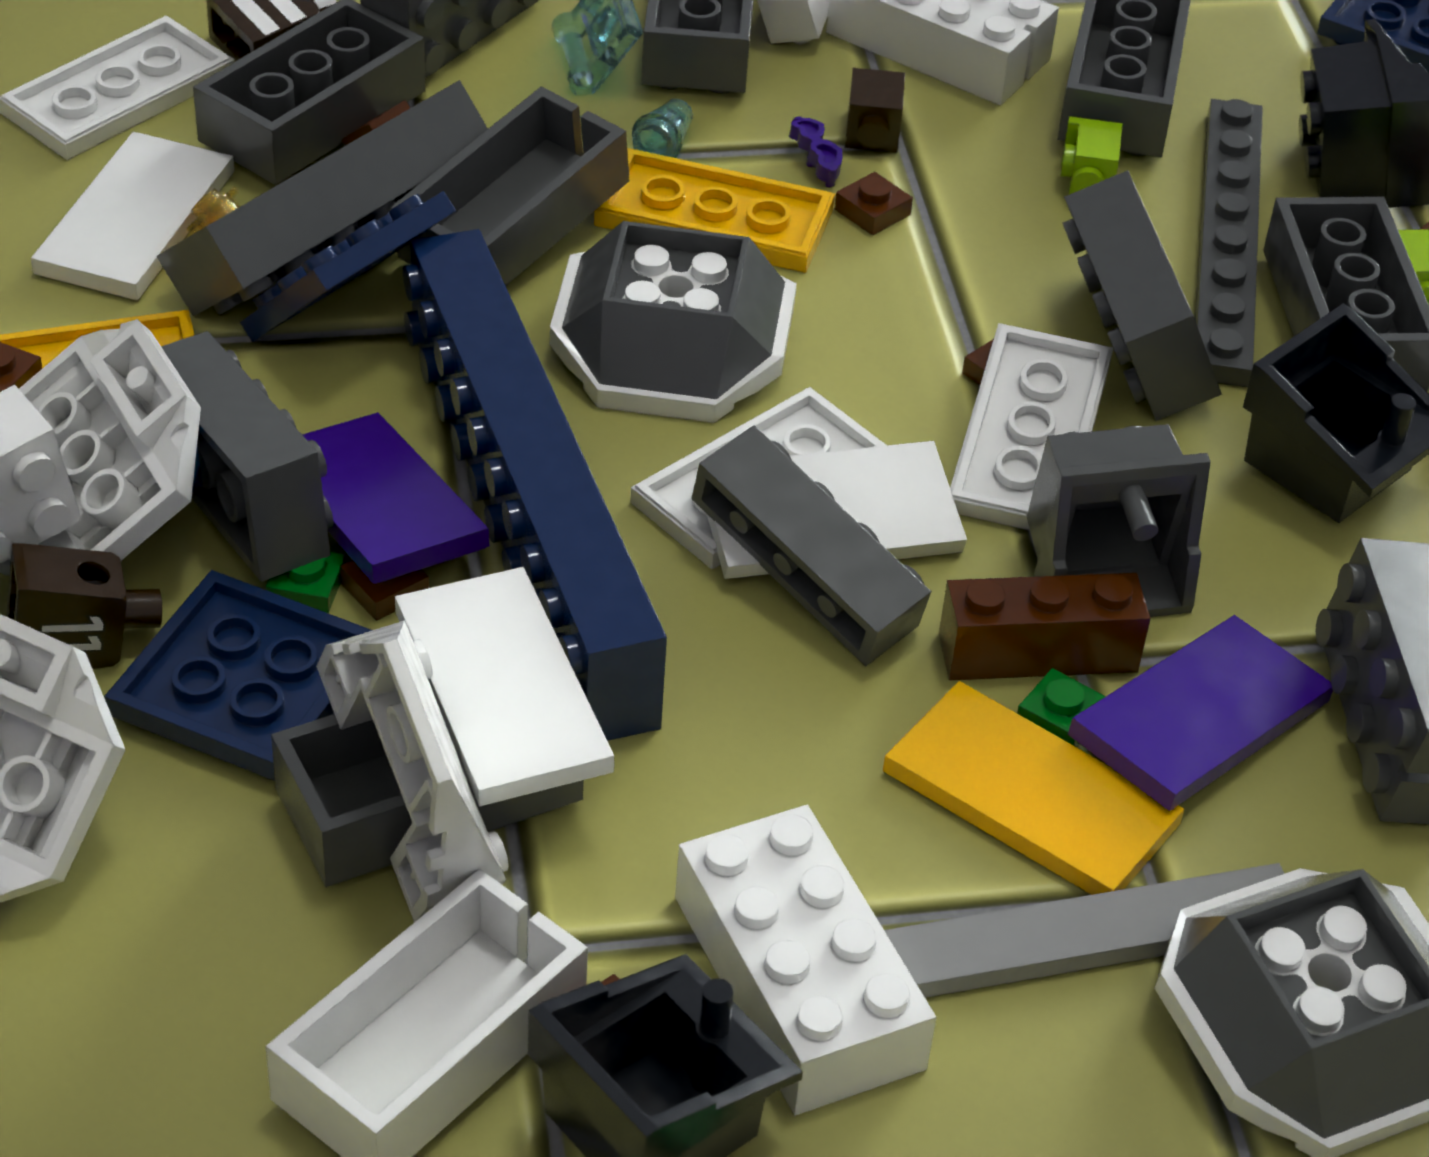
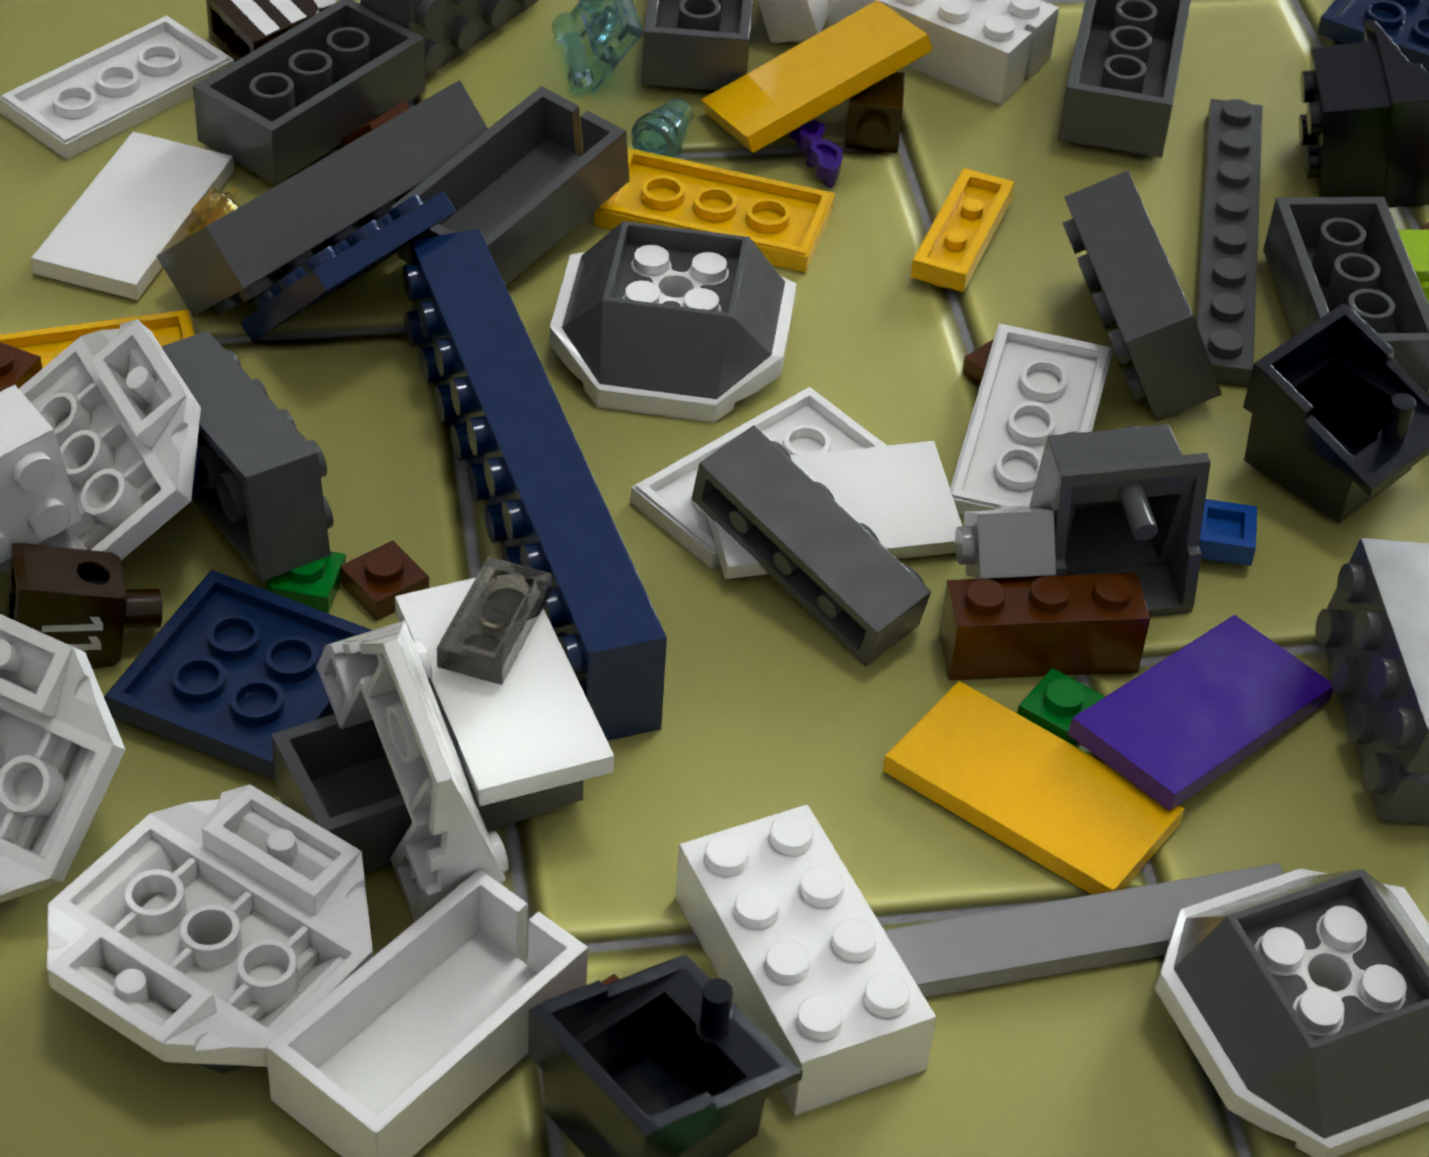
(211, 928): none -> white piece
(390, 503): dark purple tile -> none
(494, 620): none -> clear smoke plate
(816, 75): none -> yellow tile
(873, 203): reddish brown plate -> none
(962, 230): none -> yellow plate
(1007, 542): none -> light grey arch
(1090, 152): lime brick -> none
(1228, 532): none -> blue plate

